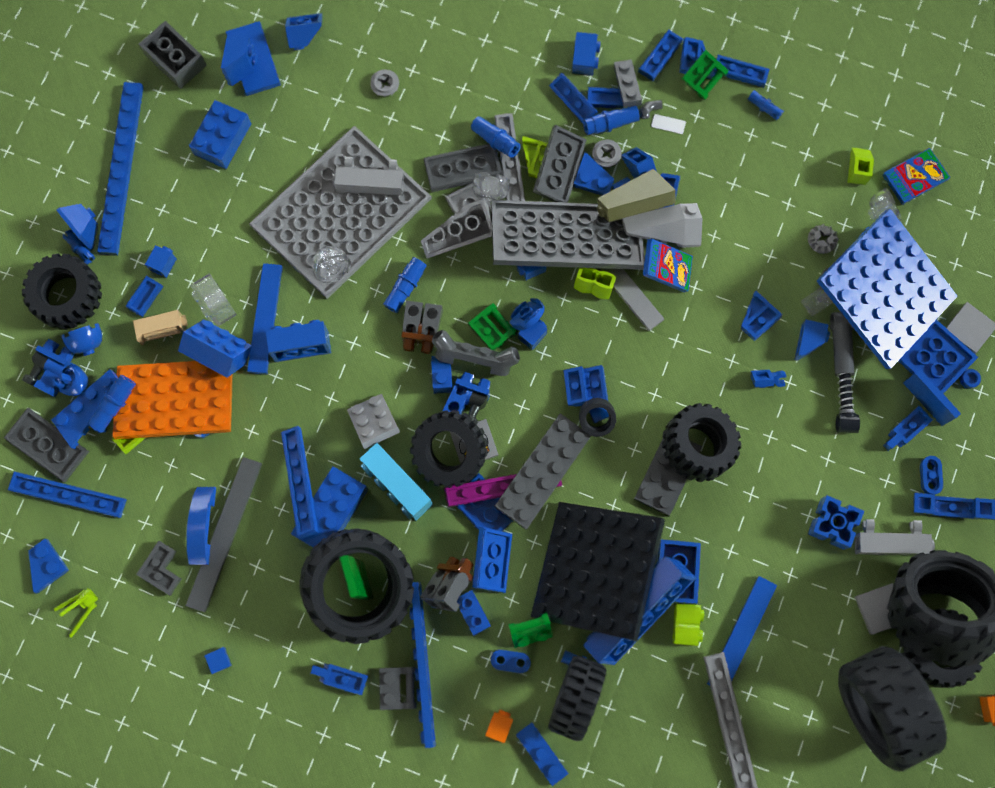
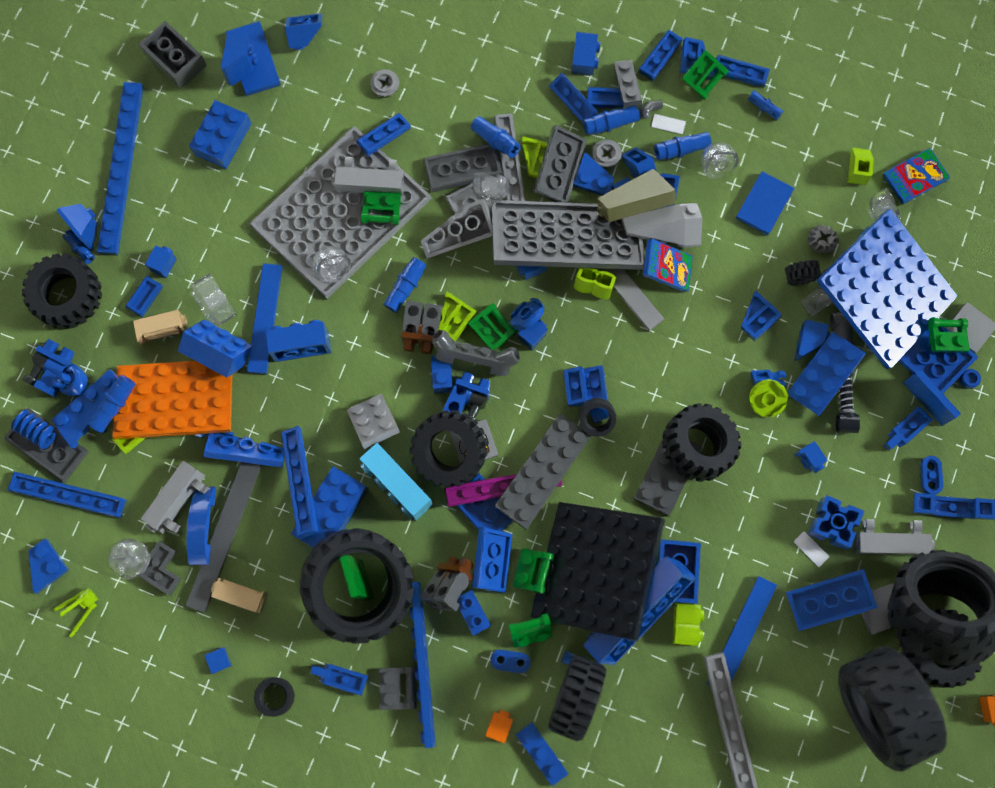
(33, 429): none -> blue piece
(83, 340): blue cylinder -> none
(128, 558): none -> clear cylinder
(173, 498): none -> light grey brick
(233, 448): none -> blue wing
(238, 595): none -> tan window
(258, 694): none -> black tyre
(381, 202): none -> green plate
(383, 134): none -> blue tile
(455, 316): none -> lime wing
(528, 569): none -> green plate
(681, 146): none -> blue piece
(718, 159): none -> clear cylinder
(765, 203): none -> blue tile
(768, 398): none -> lime tile
(802, 272): none -> black tyre
(811, 549): none -> white sticker
(812, 457): none -> blue brick
(826, 373): none -> blue plate
(831, 600): none -> blue plate
(948, 341): none -> green plate

